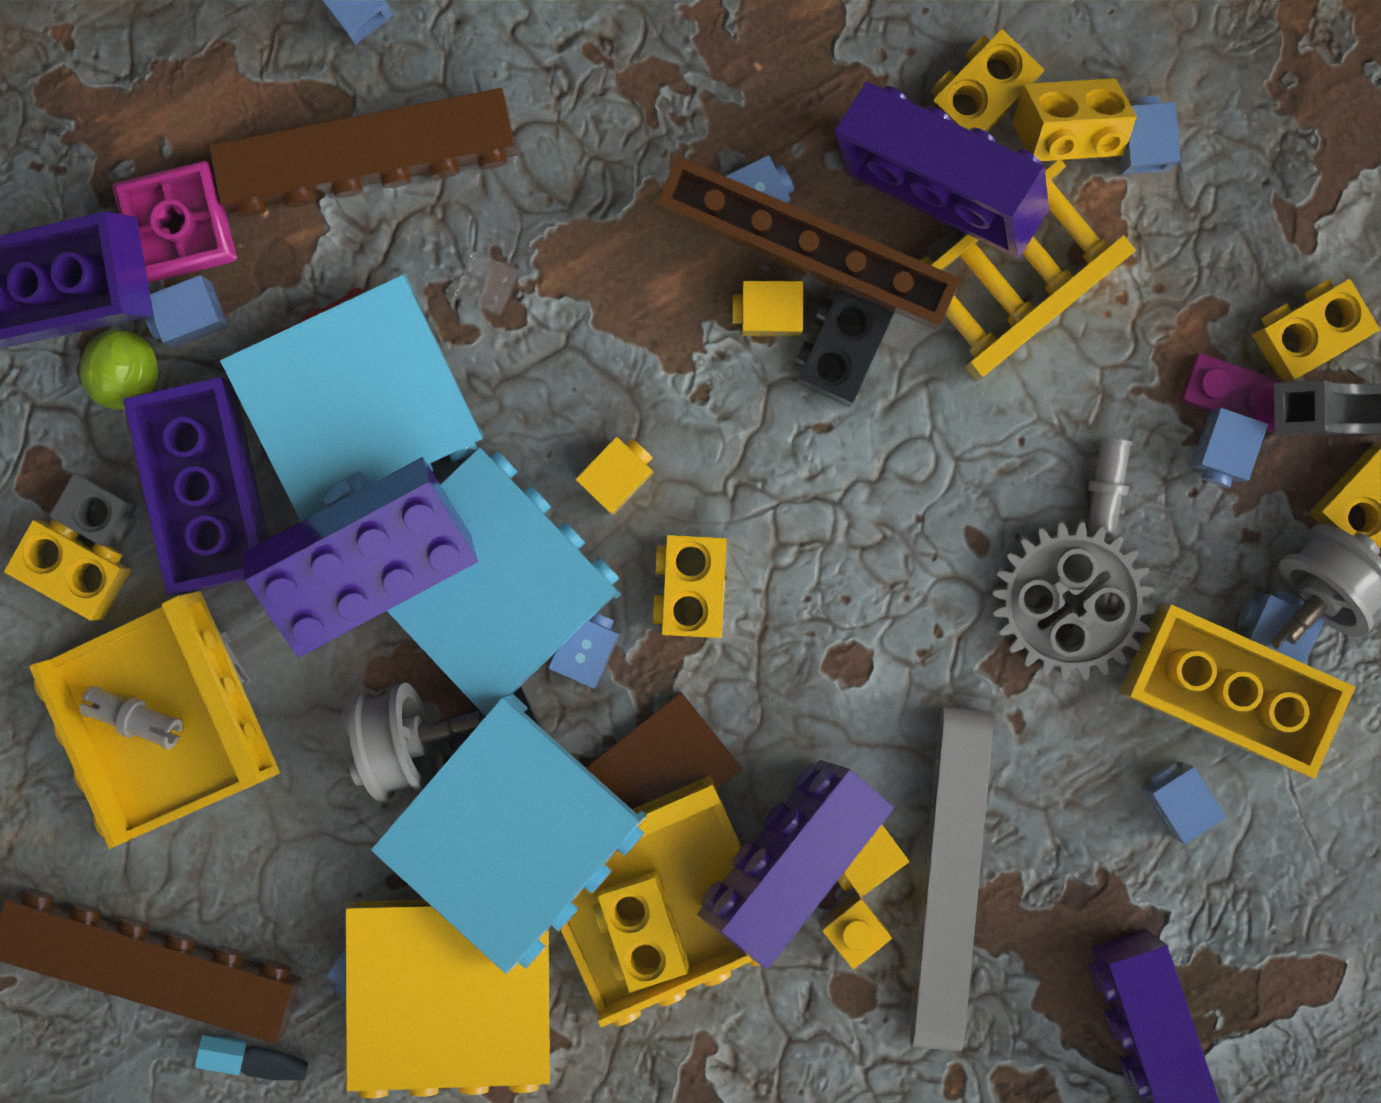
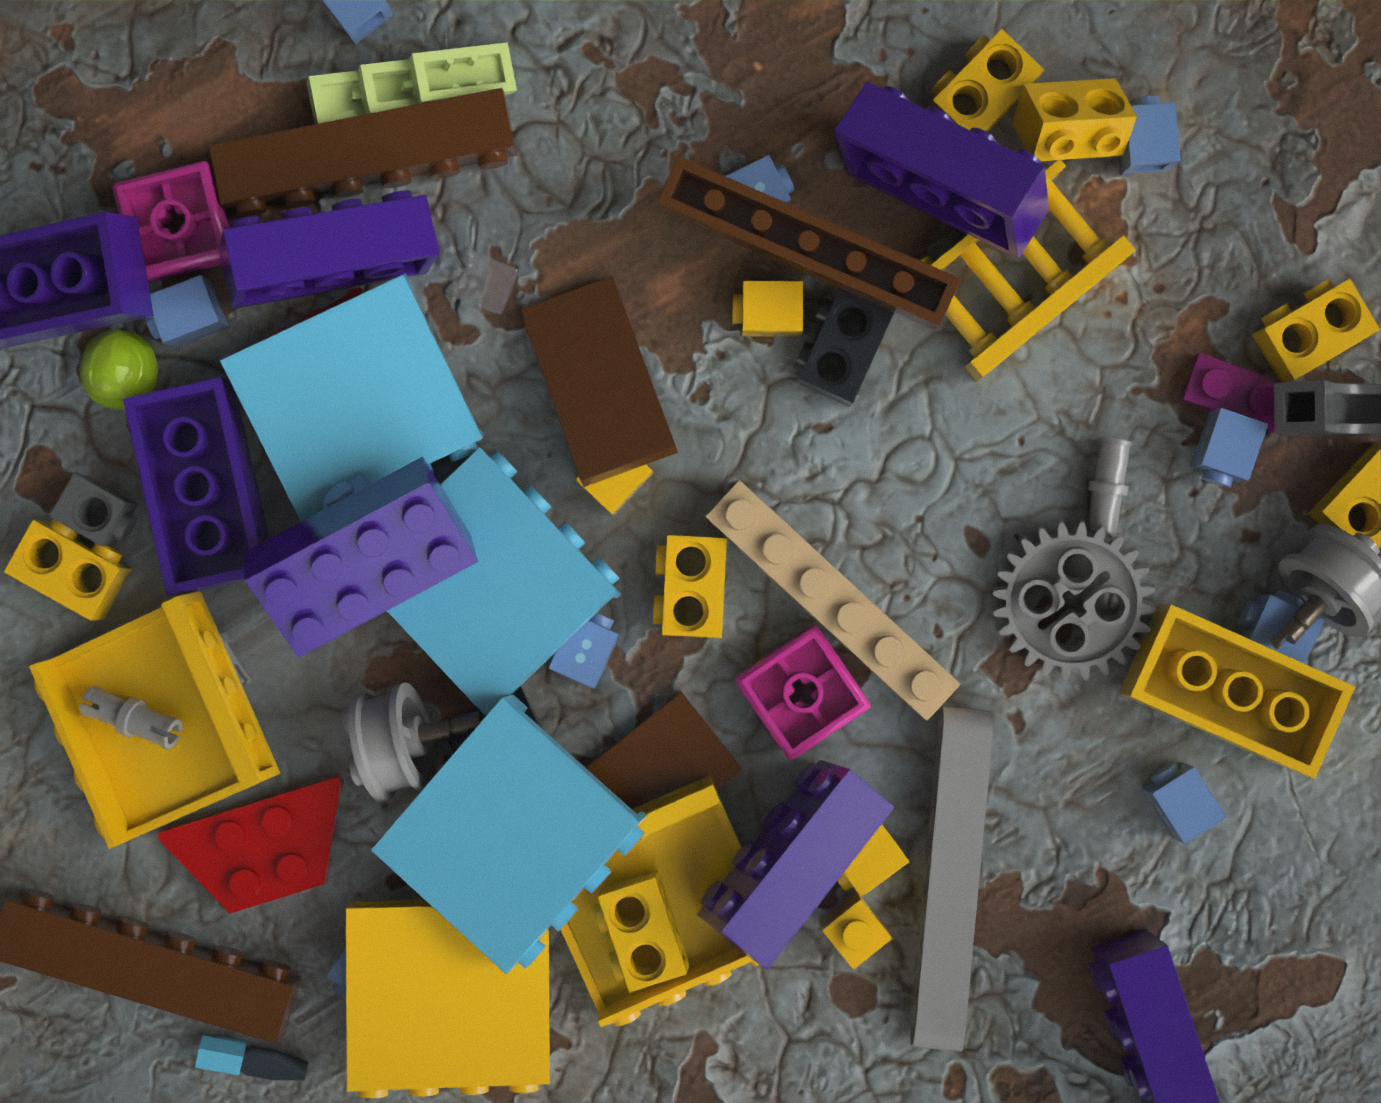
(262, 846): none -> red wing
(327, 249): none -> dark purple brick
(411, 81): none -> yellowish green slope
(598, 381): none -> reddish brown tile
(832, 601): none -> tan brick
(835, 695): none -> dark pink brick

